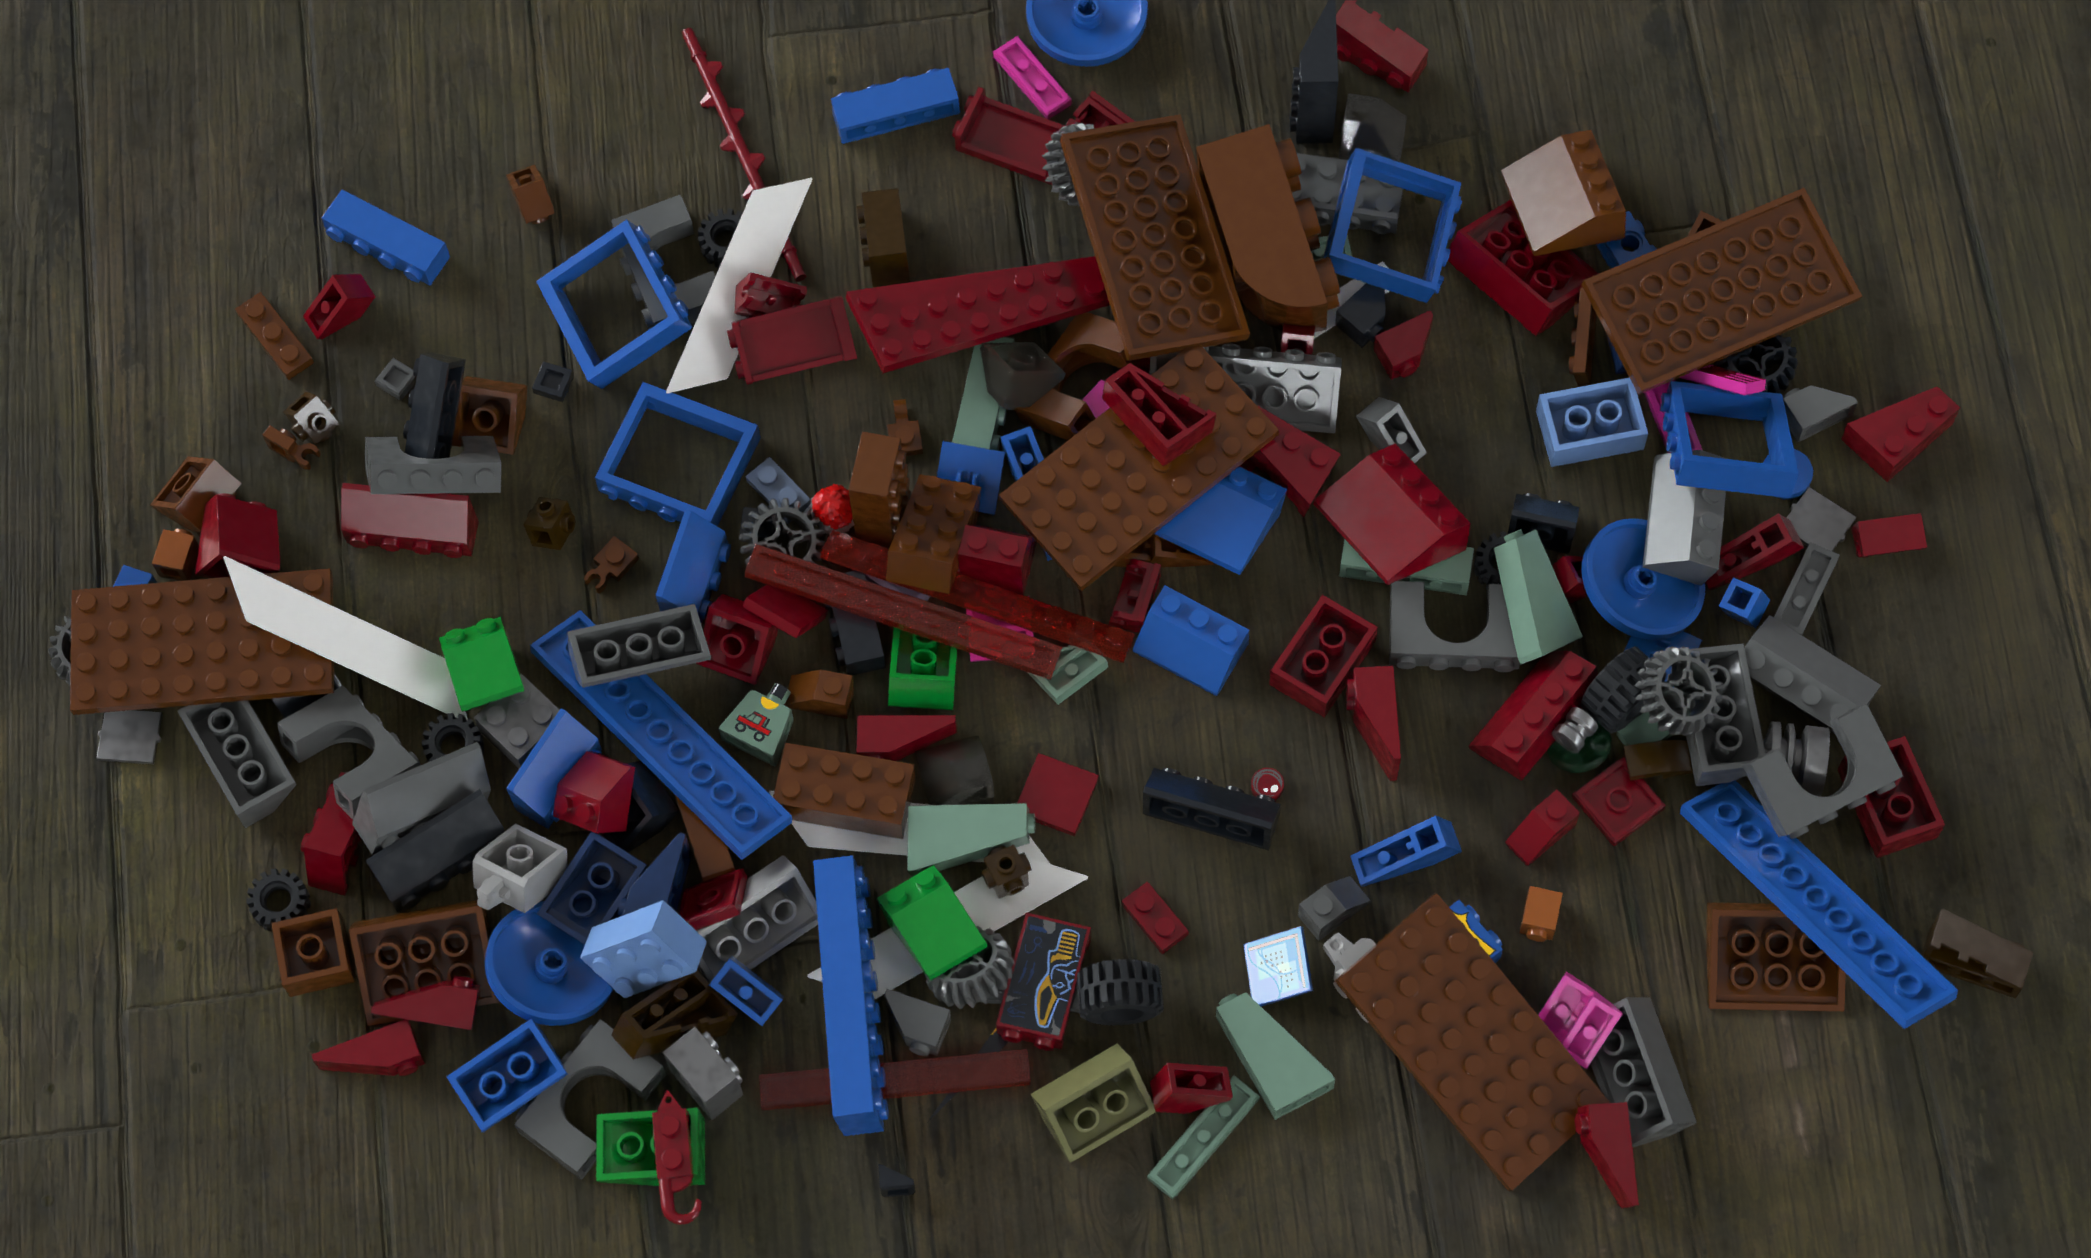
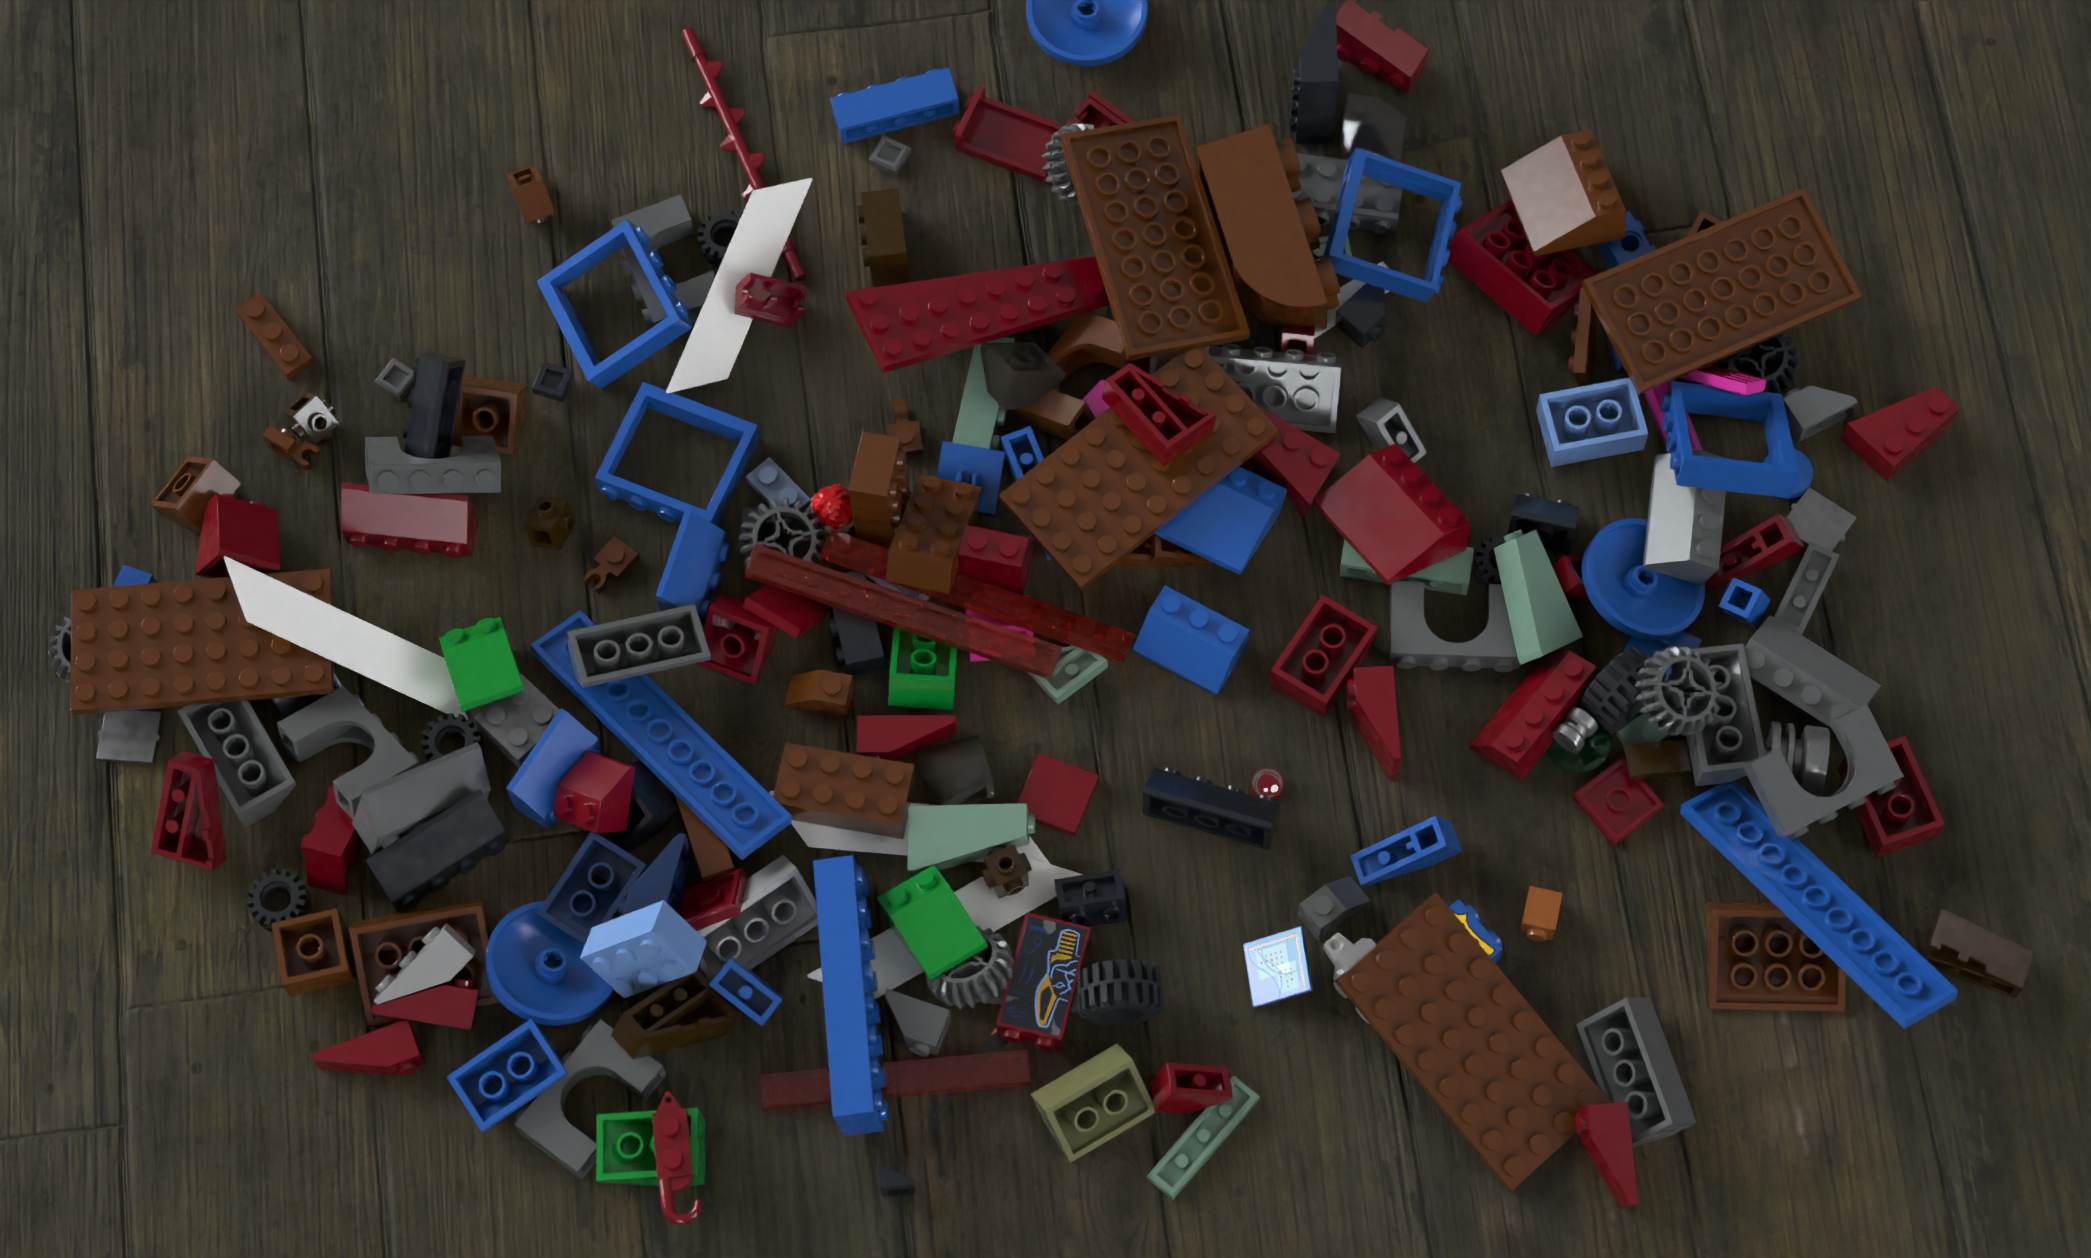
(176, 554): dark orange brick -> none
(190, 813): none -> dark red wedge
(338, 304): dark red slope -> none
(385, 238): blue brick -> none
(434, 964): none -> light grey slope
(517, 869): light grey hinge -> none
(703, 1072): flat silver brick -> none
(760, 724): sand green torso -> none
(792, 340): dark red panel -> none
(889, 155): none -> dark grey tile
(1032, 78): dark pink tile -> none
(1092, 898): none -> black bracket
(1136, 595): dark red hinge -> none
(1154, 917): dark red plate -> none
(1272, 1057): sand green slope -> none
(1403, 345): dark red slope -> none
(1543, 827): dark red slope -> none
(1579, 1018): dark pink slope -> none
(1889, 535): dark red hinge -> none

